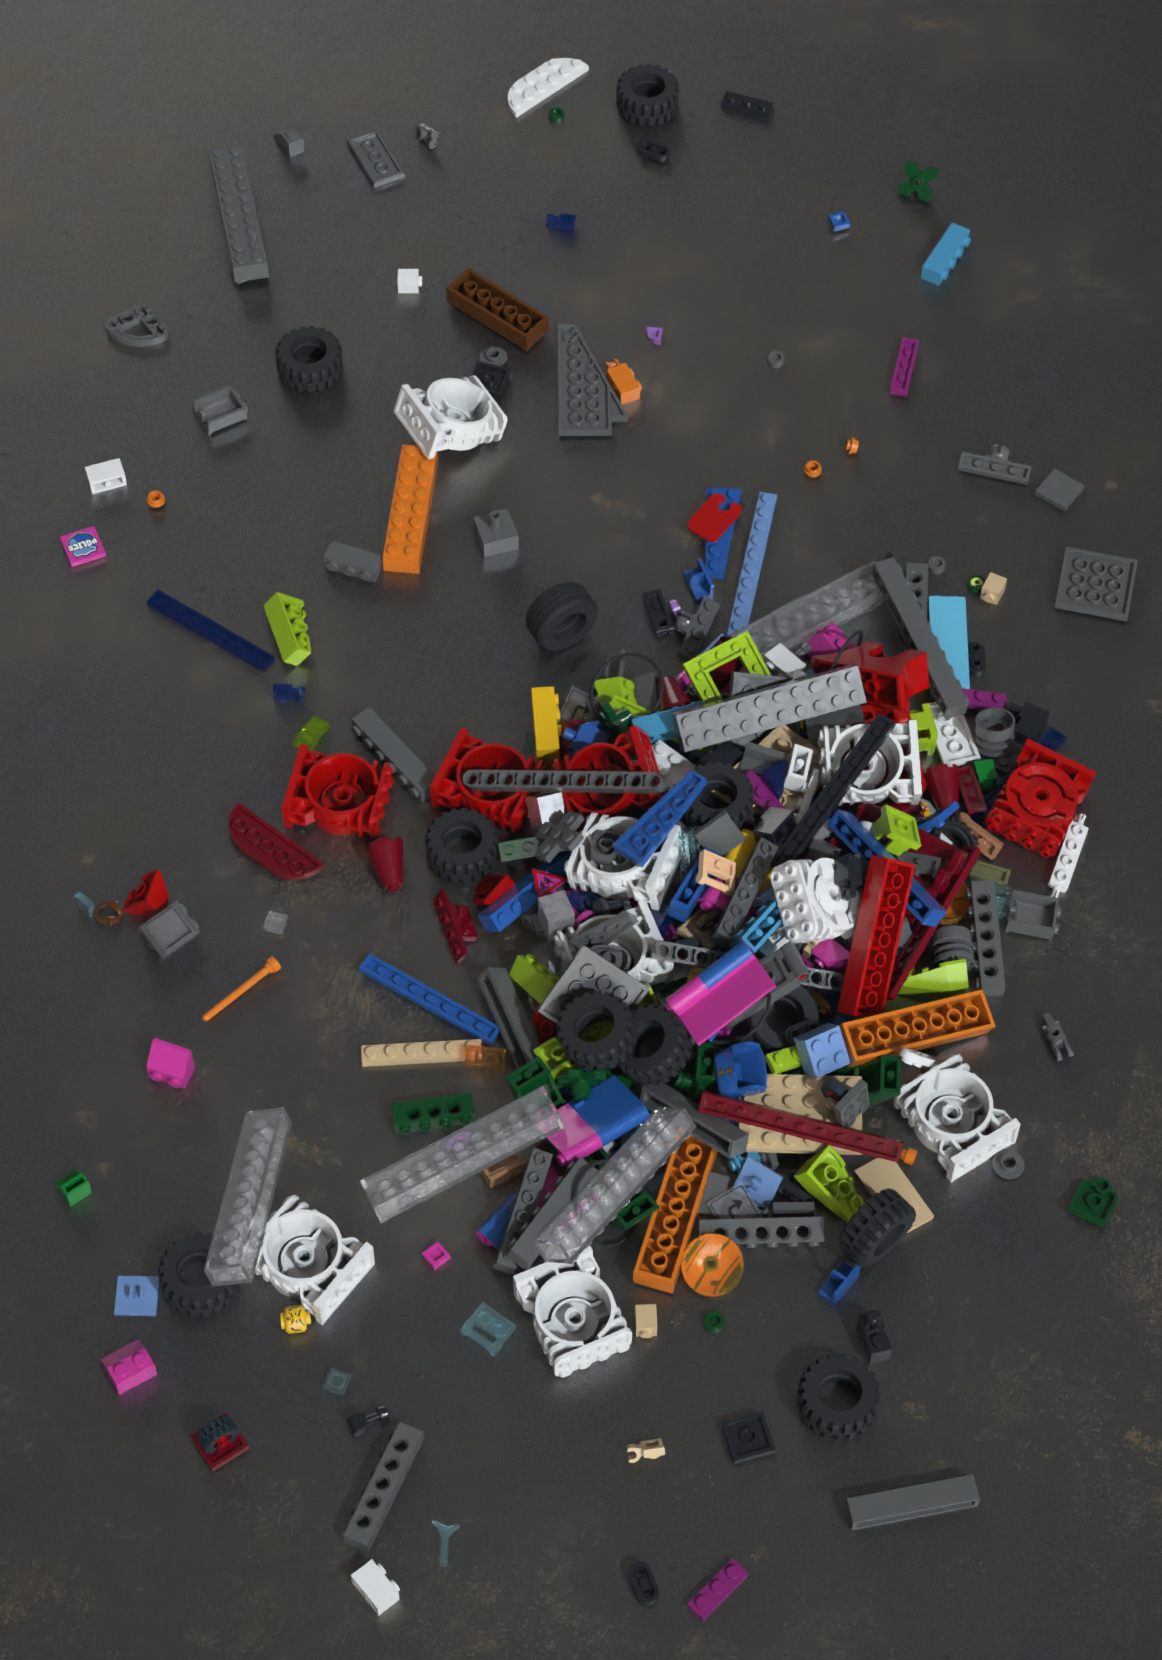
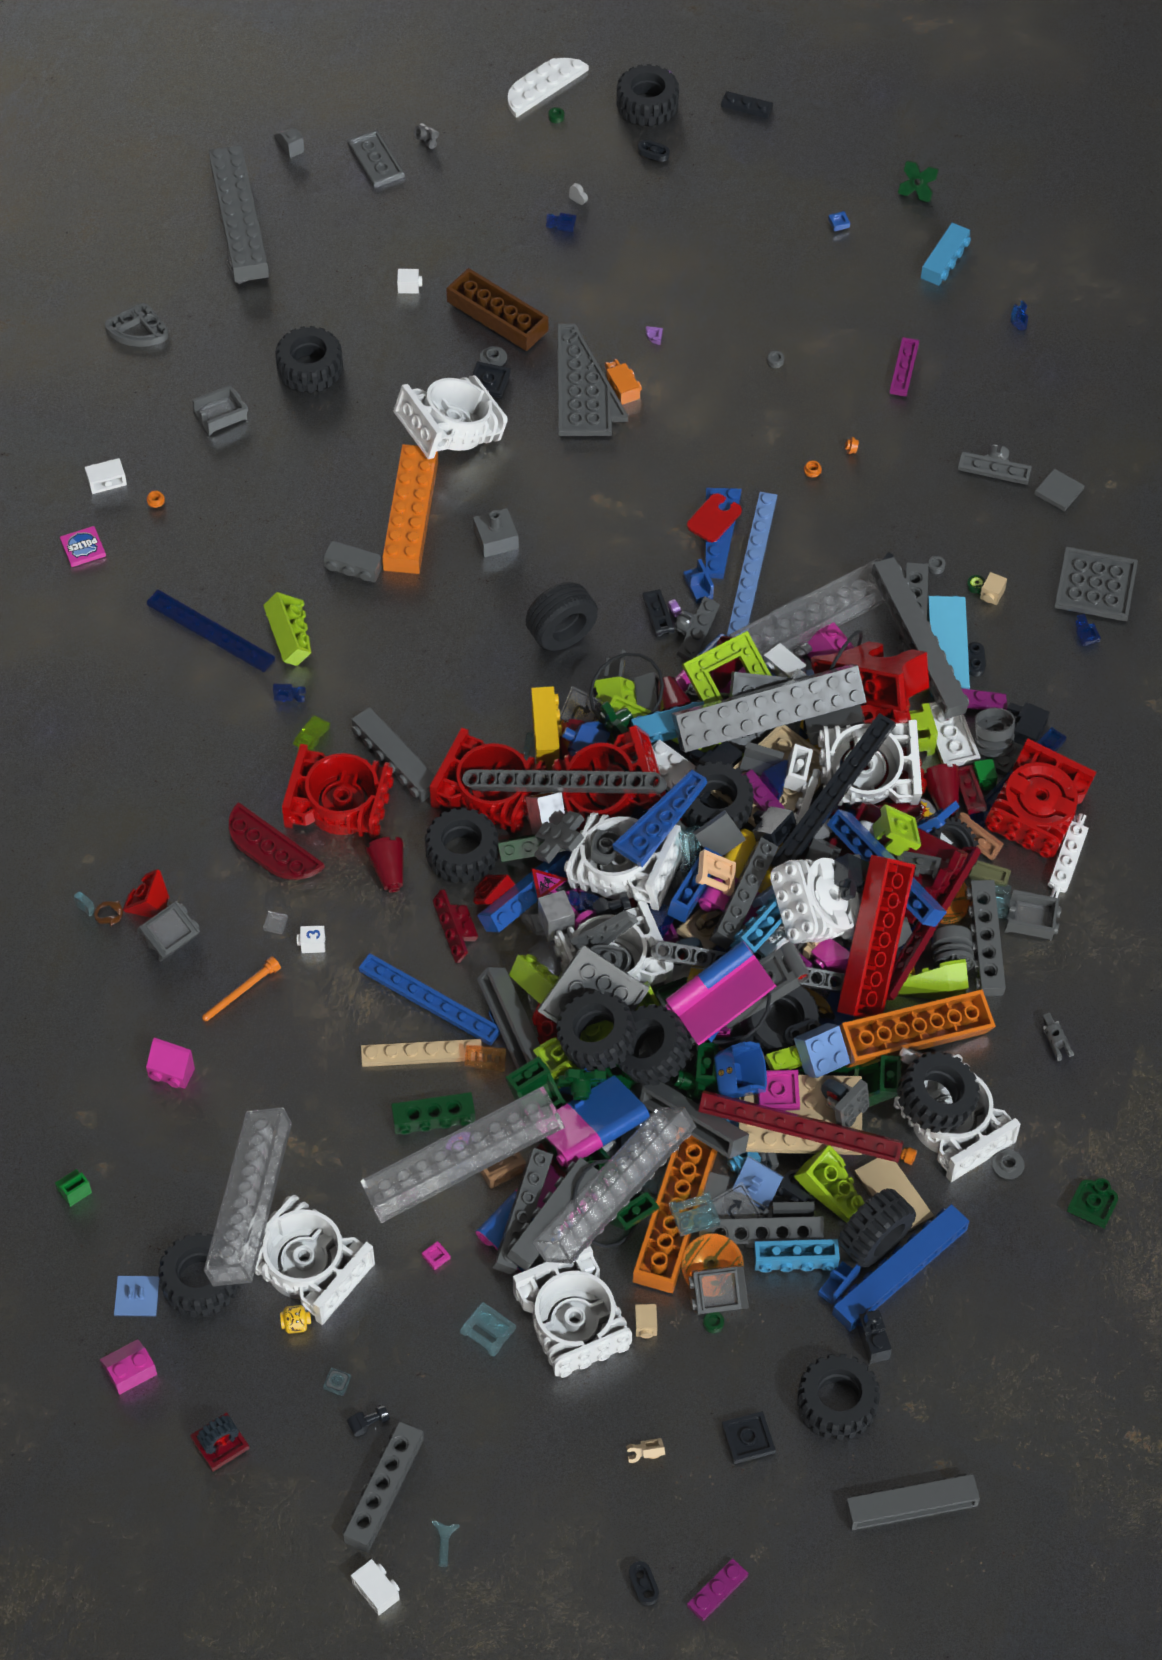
(311, 939): none -> white brick
(576, 194): none -> light grey tile
(695, 1219): none -> clear light blue plate
(718, 1289): none -> window
(781, 1090): none -> dark pink tile
(796, 1255): none -> dark azure brick
(901, 1266): none -> blue brick
(953, 1076): none -> black tyre
(1019, 317): none -> clear blue plate
(1086, 632): none -> clear blue plate

